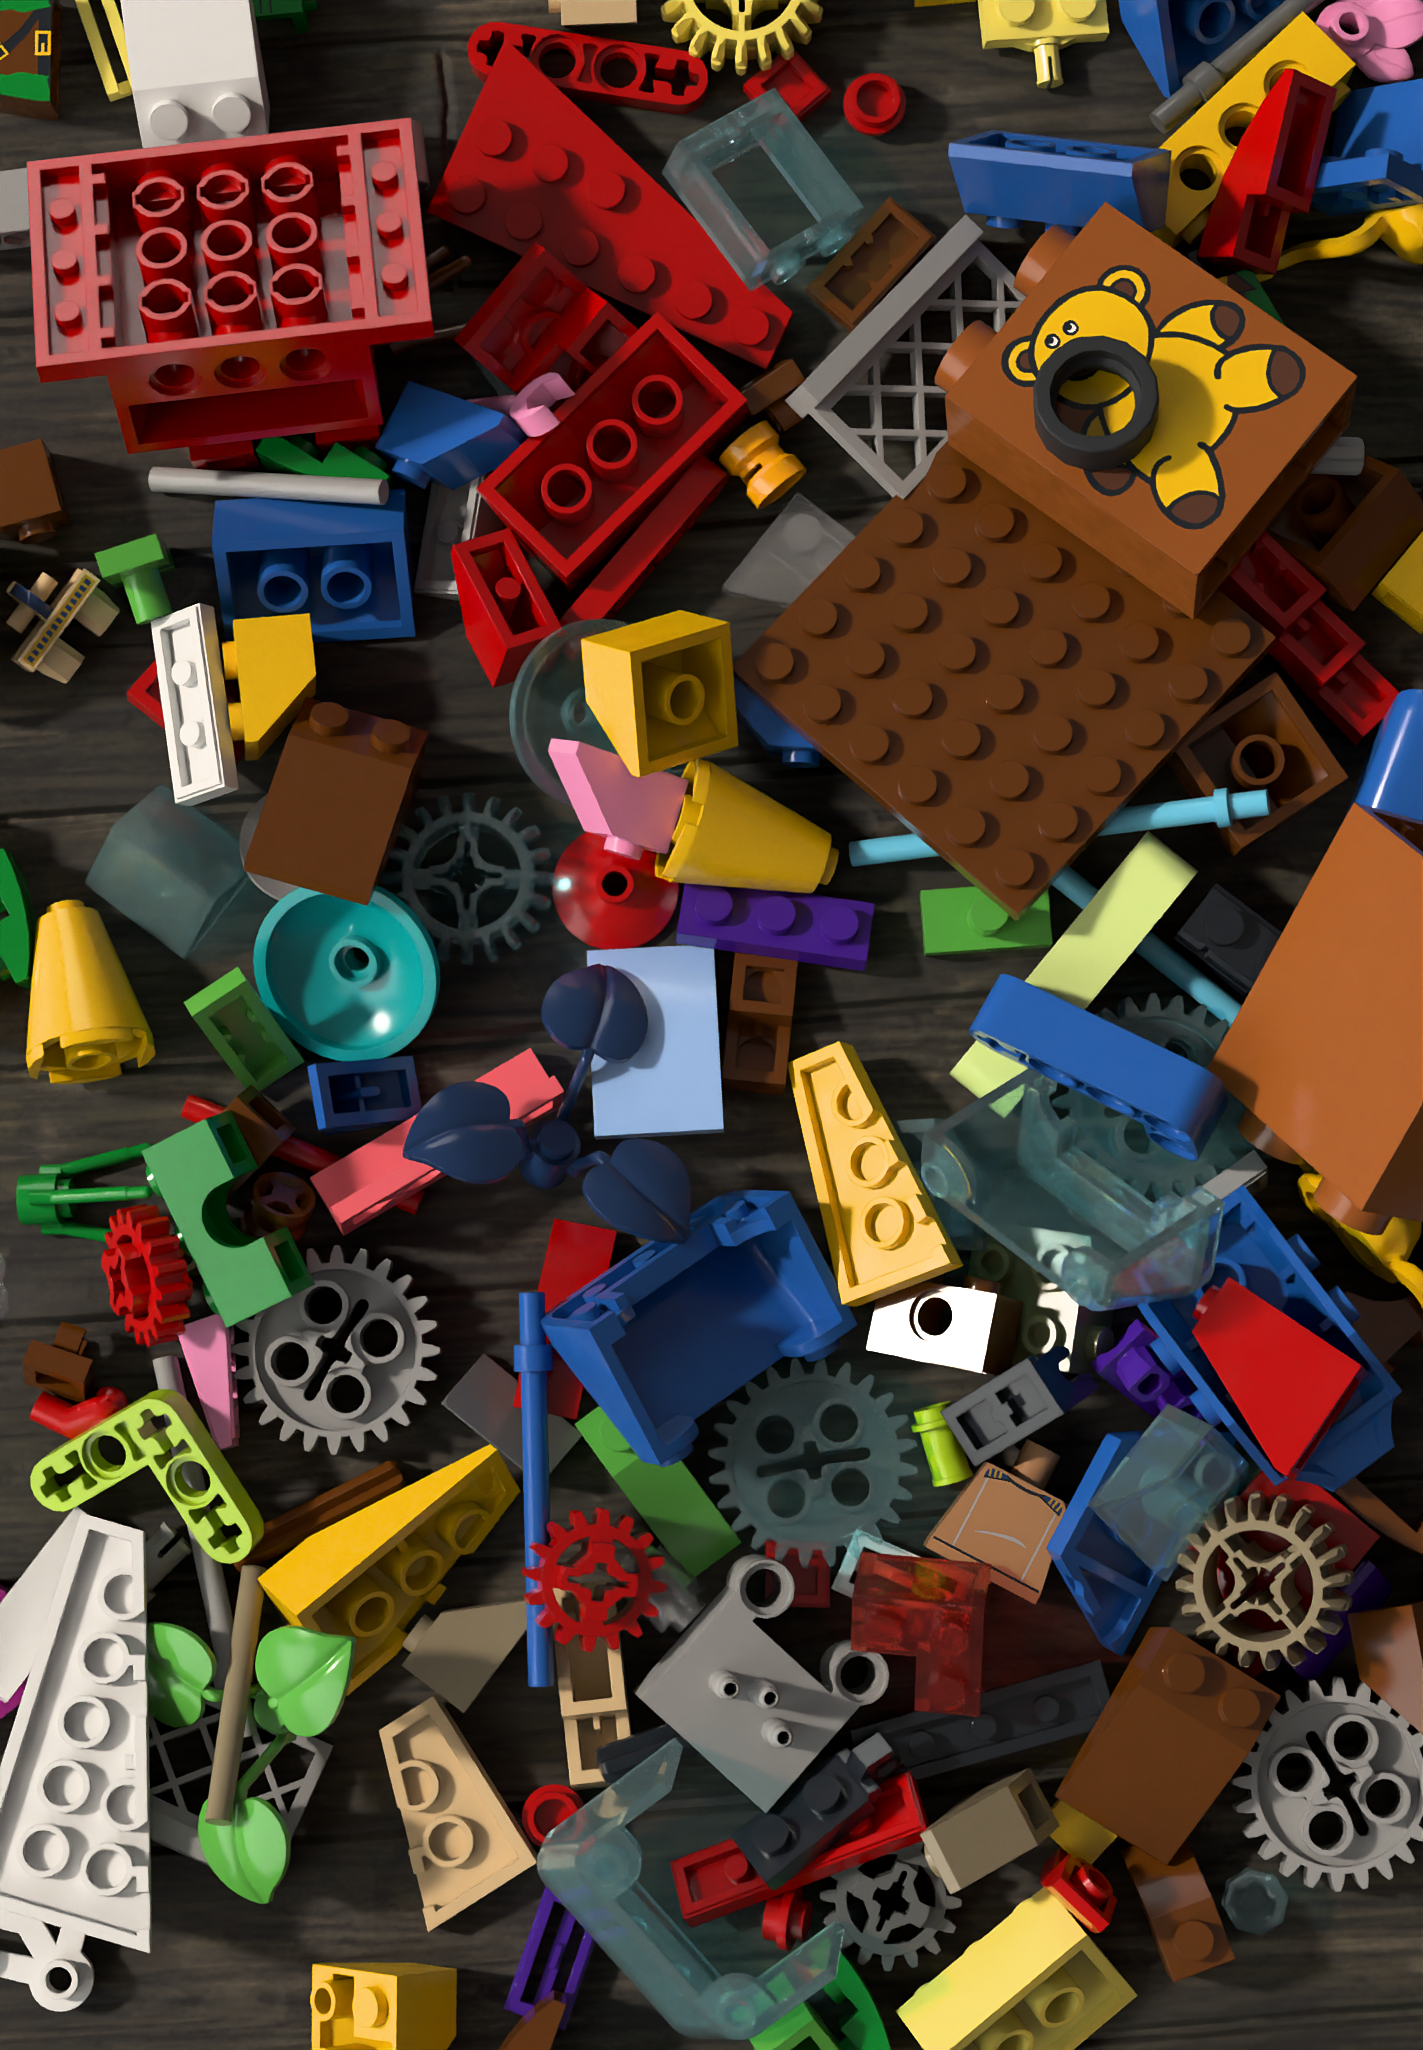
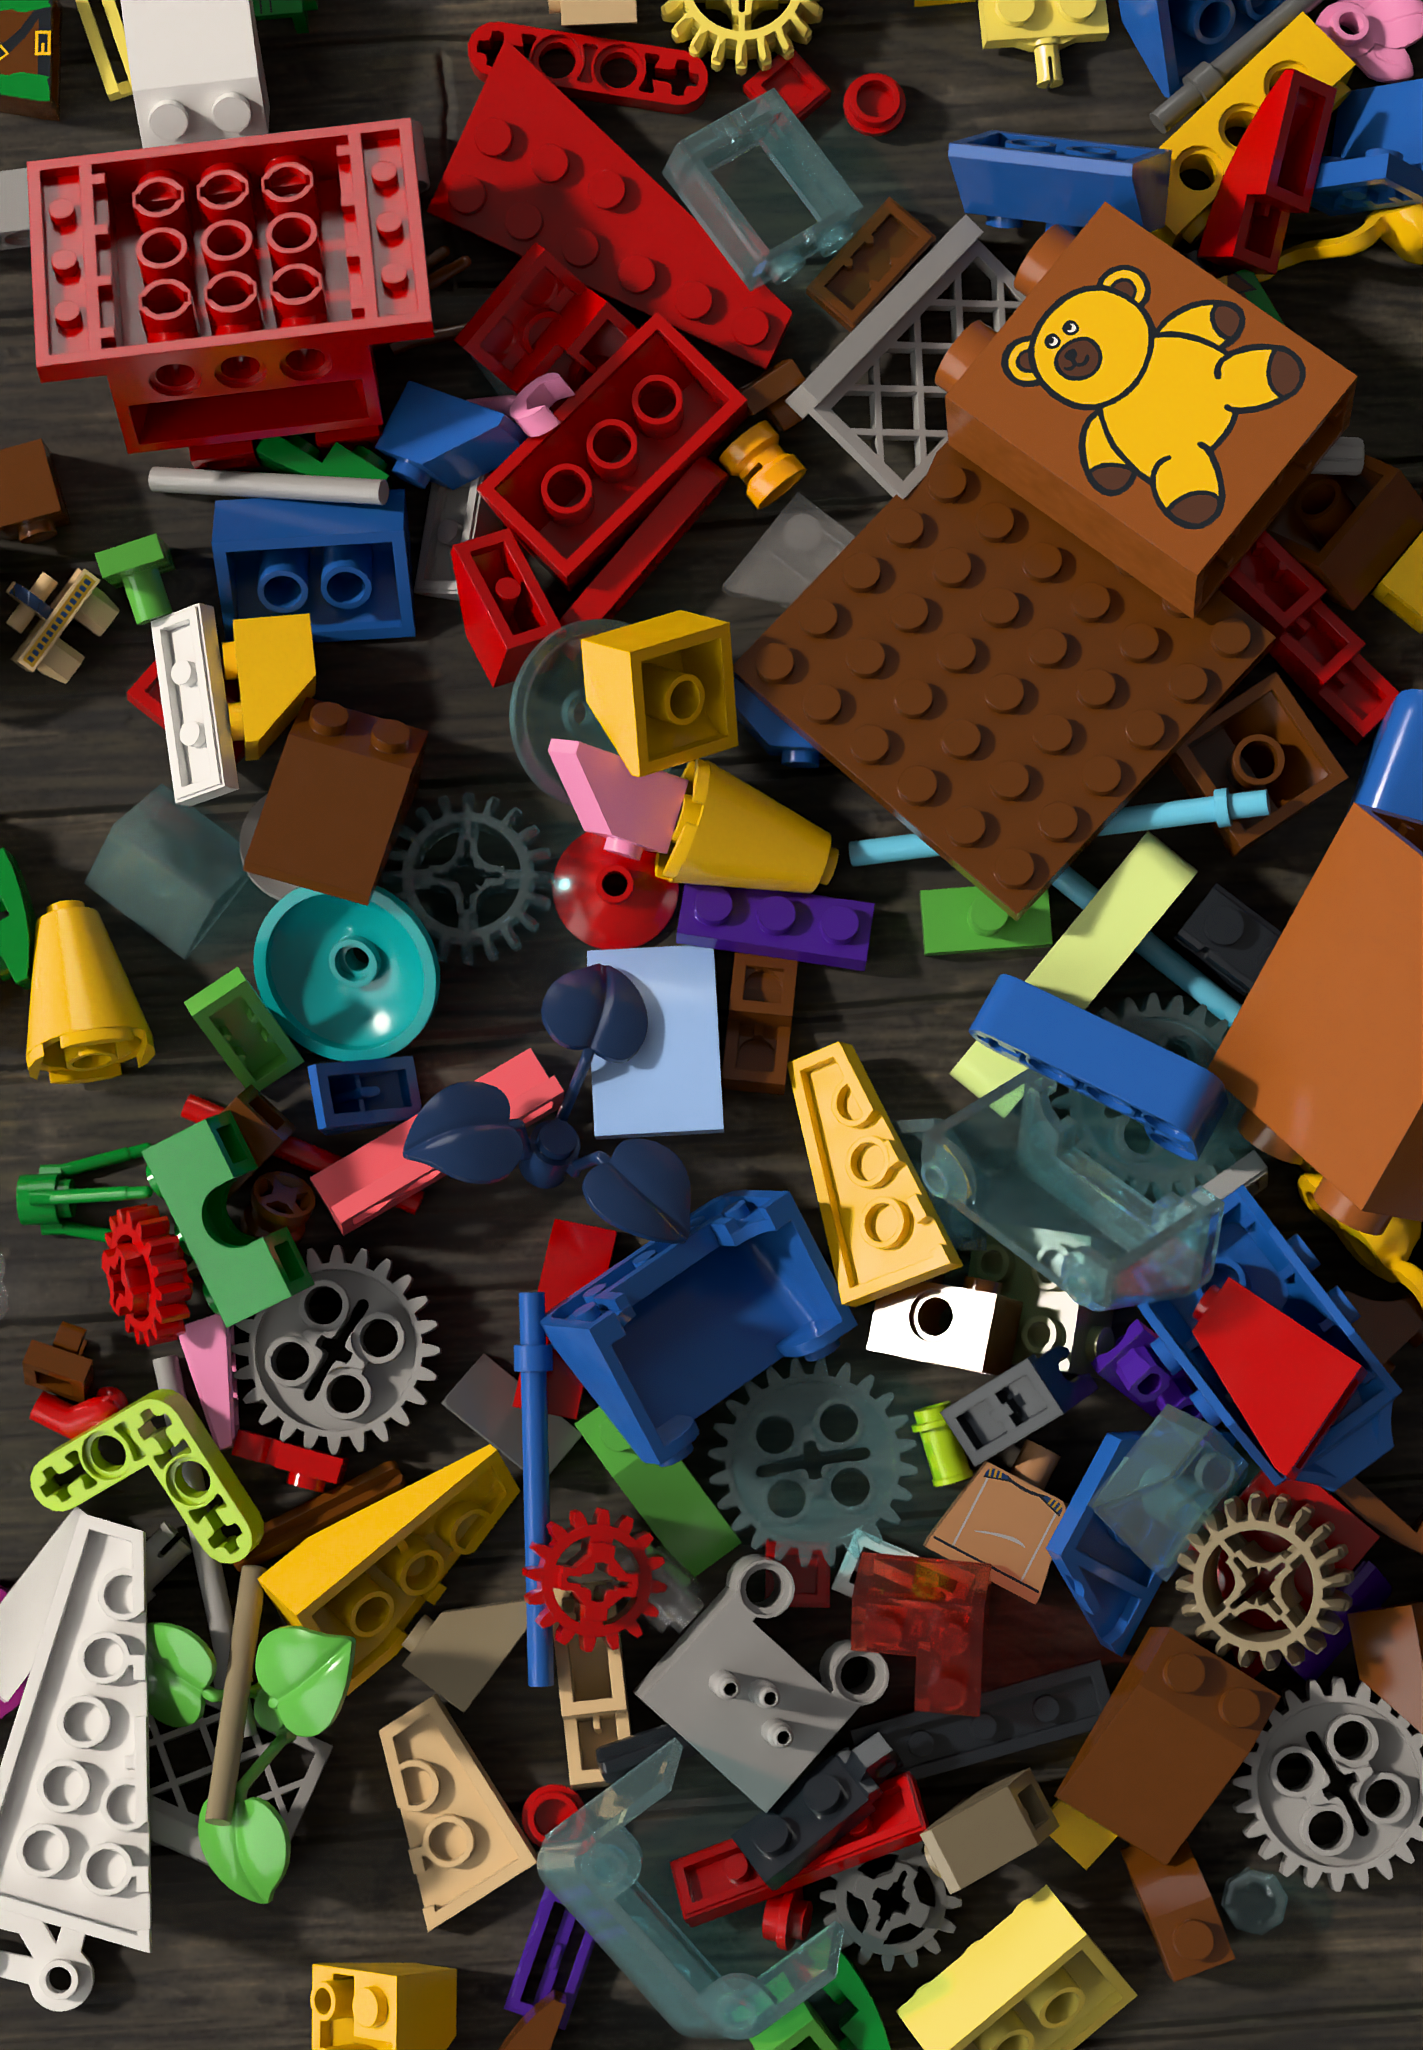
(306, 1467): none -> red plate
(1079, 1889): red slope -> none
(1087, 355): black tyre -> none

